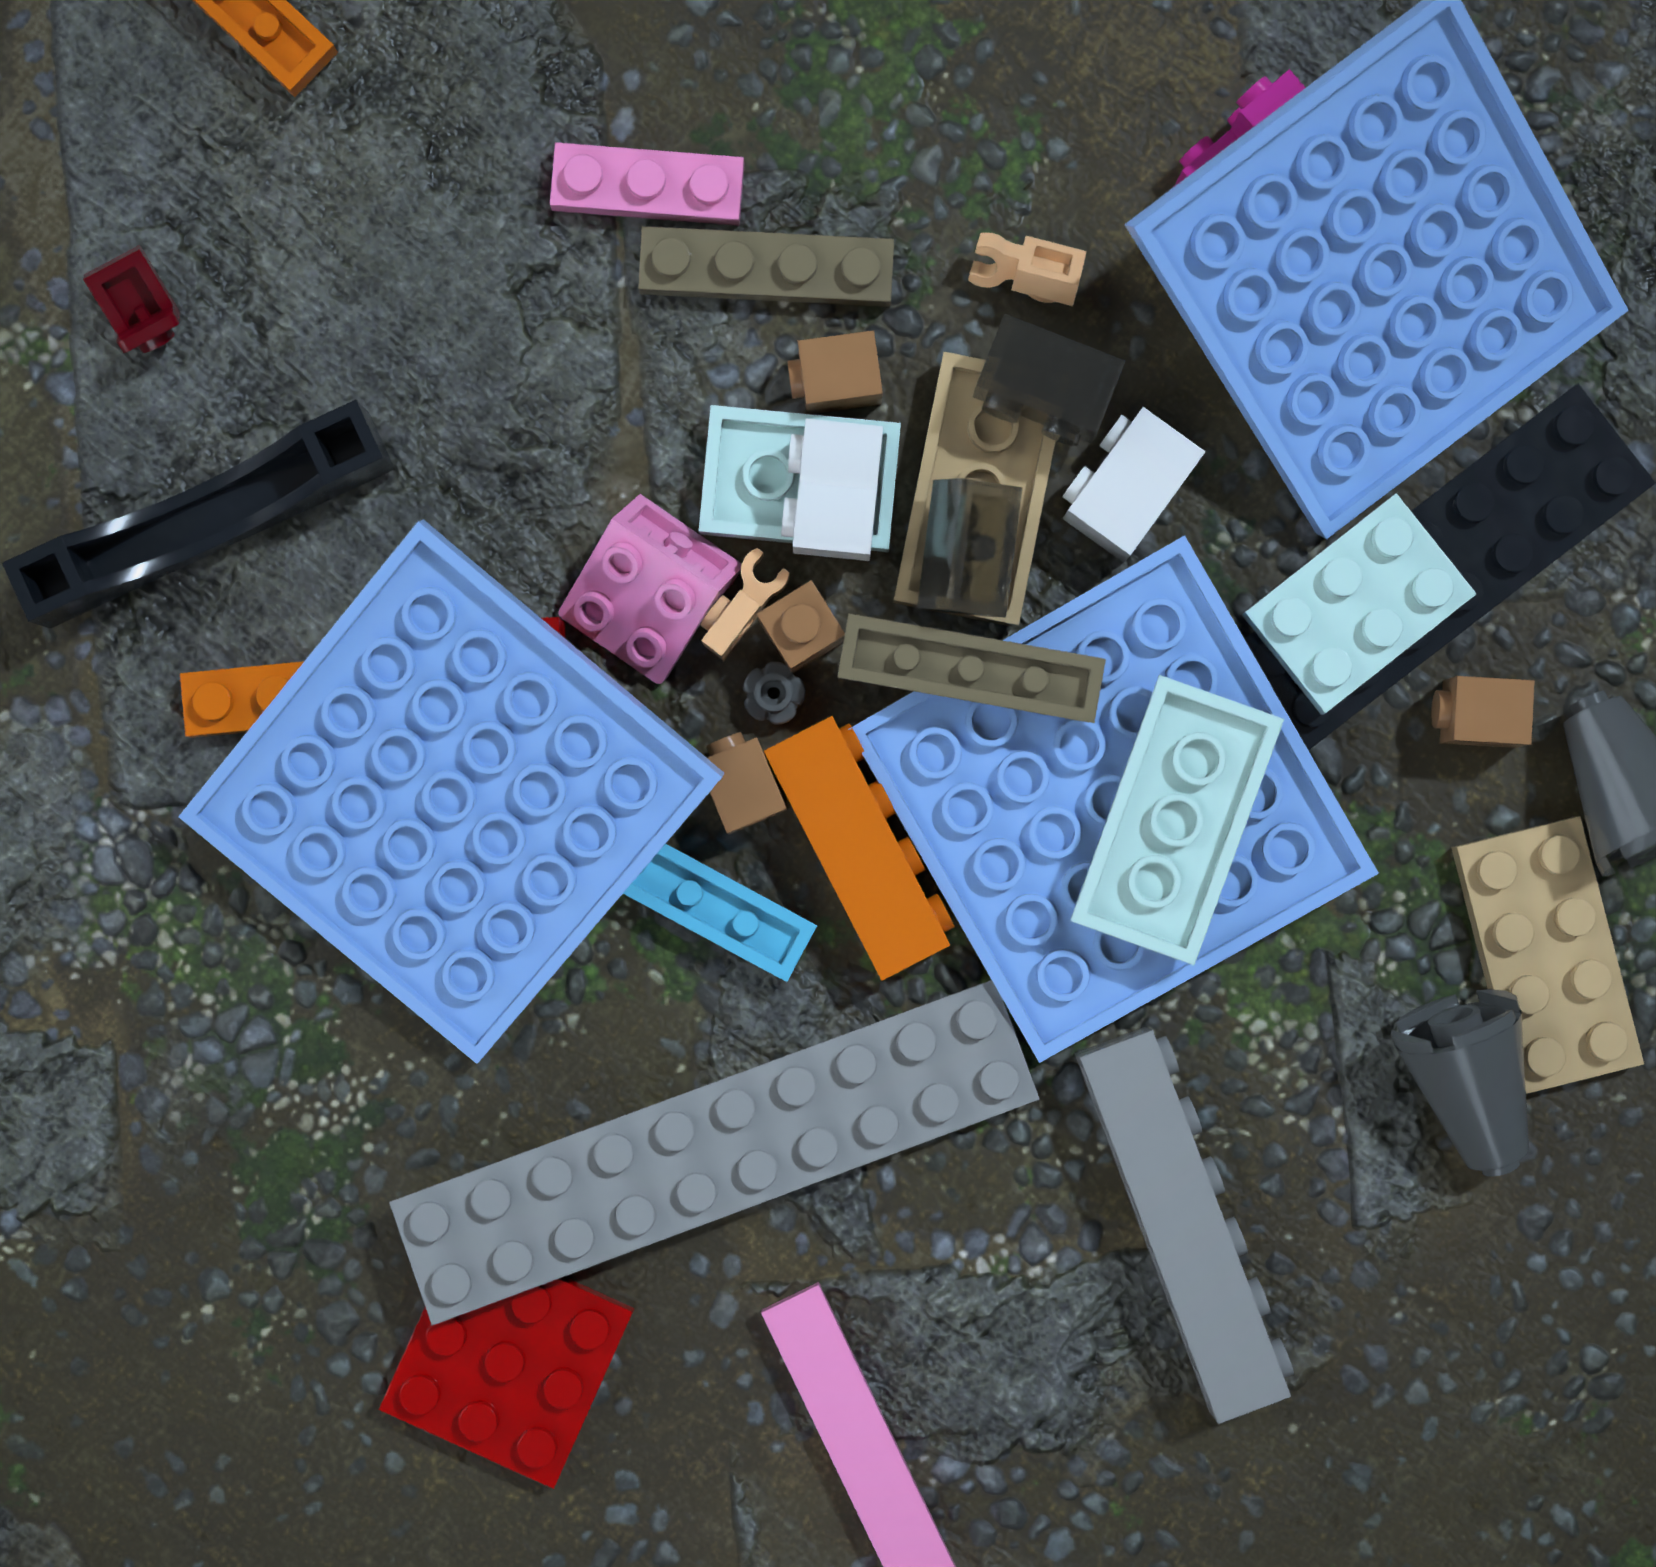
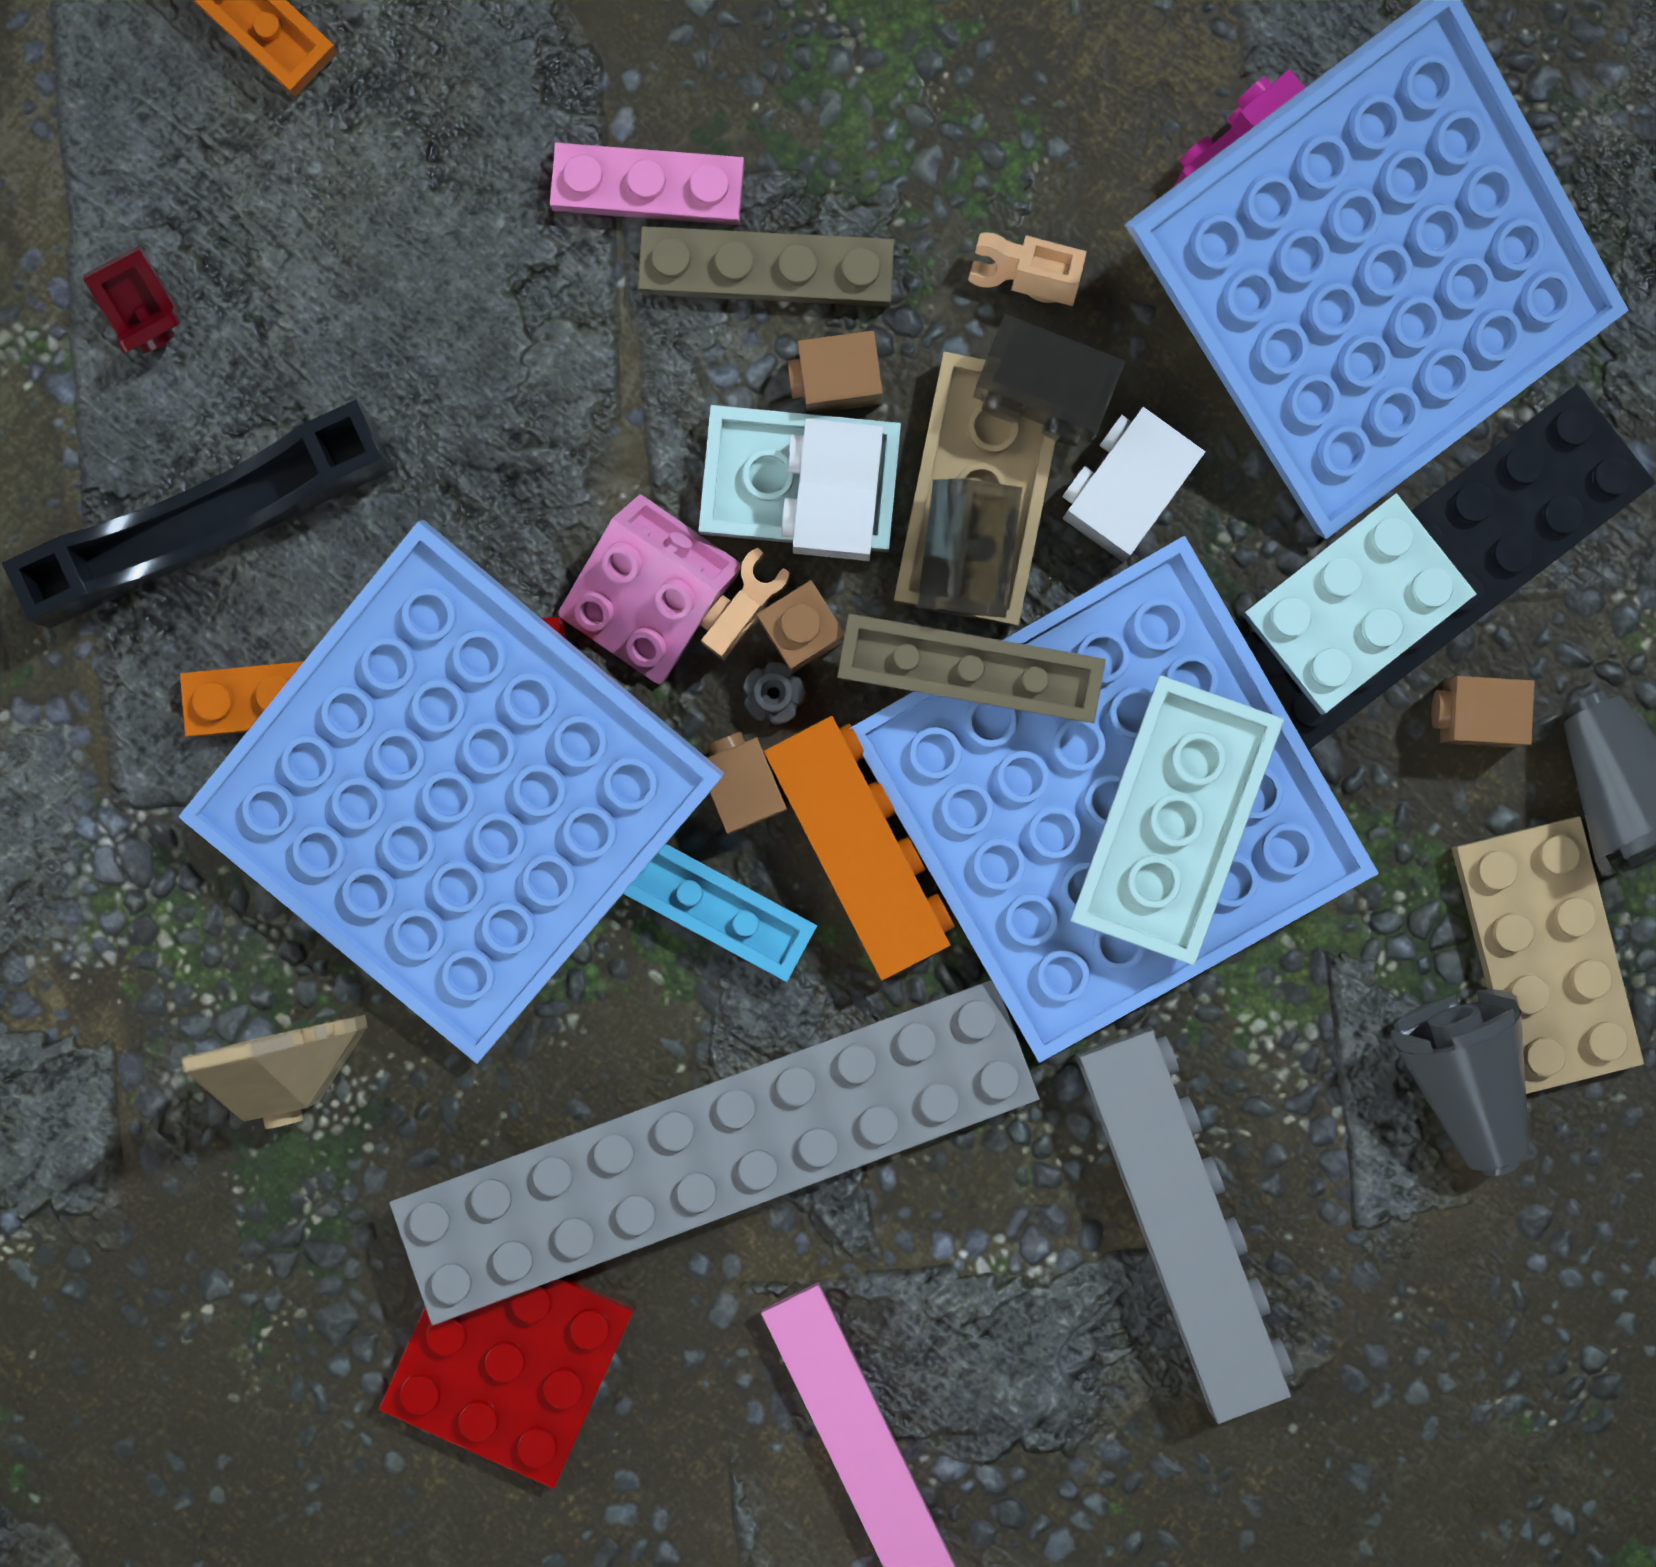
(277, 1072): none -> tan wedge

